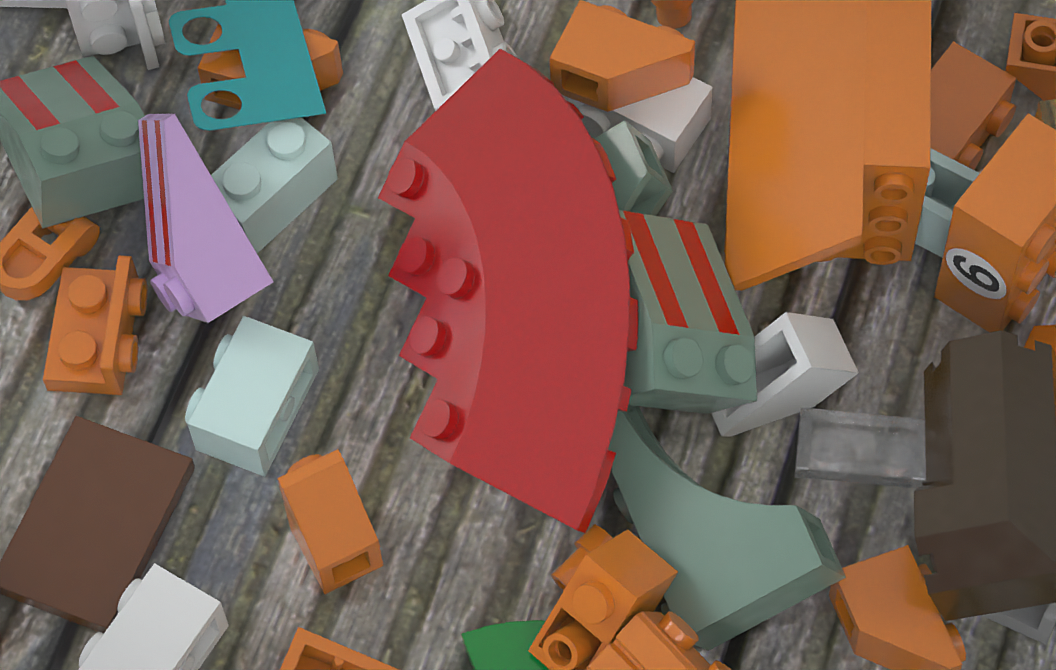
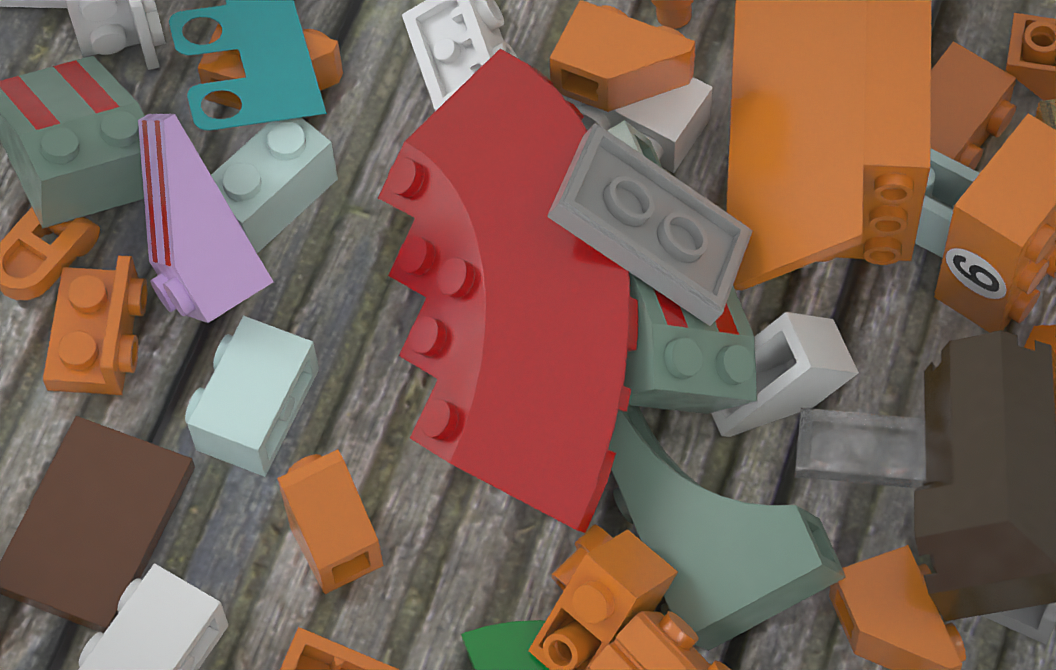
(651, 224): none -> light grey tile

